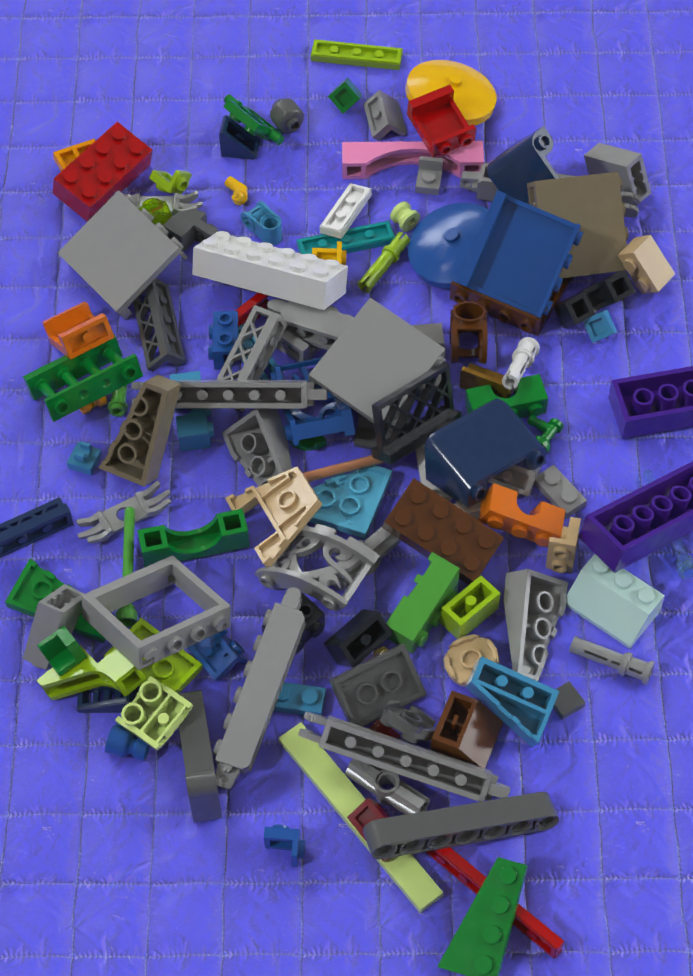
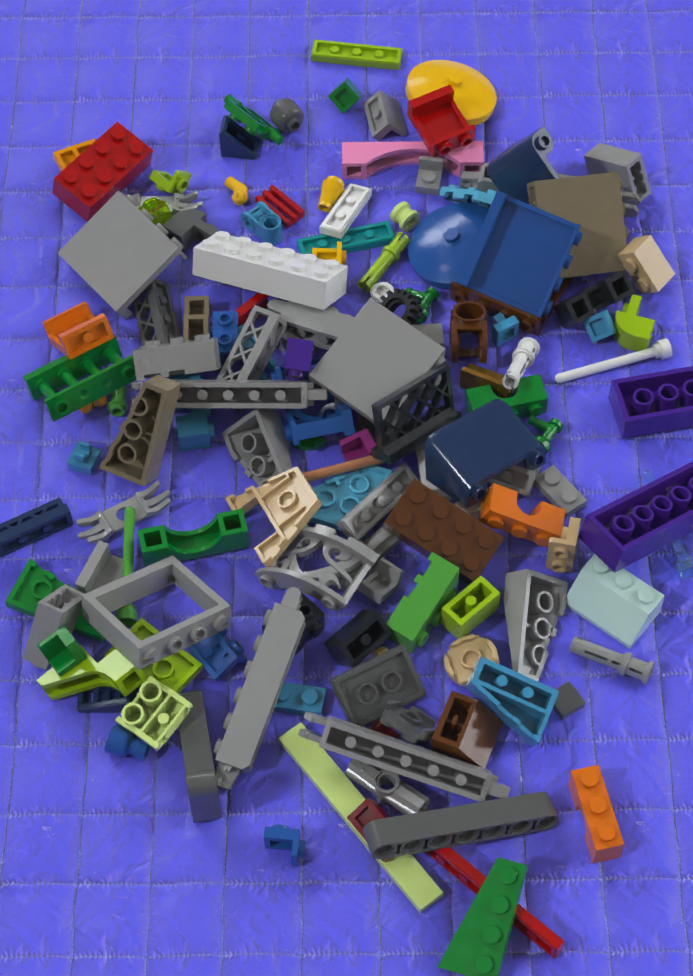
(99, 569): none -> light grey panel
(177, 357): none -> light grey wedge
(196, 316): none -> dark tan slope
(283, 204): none -> red tile
(298, 359): none -> dark purple brick
(330, 192): none -> yellow cone
(357, 445): none -> magenta panel
(376, 503): none -> light grey tile
(380, 289): none -> white tile
(382, 582): none -> light grey bracket
(403, 297): none -> black tyre
(426, 299): none -> green piece
(471, 195): none -> medium azure plate
(504, 329): none -> dark azure tile
(601, 827): none -> orange arch
(633, 330): none -> lime brick
(661, 349): none -> white piece

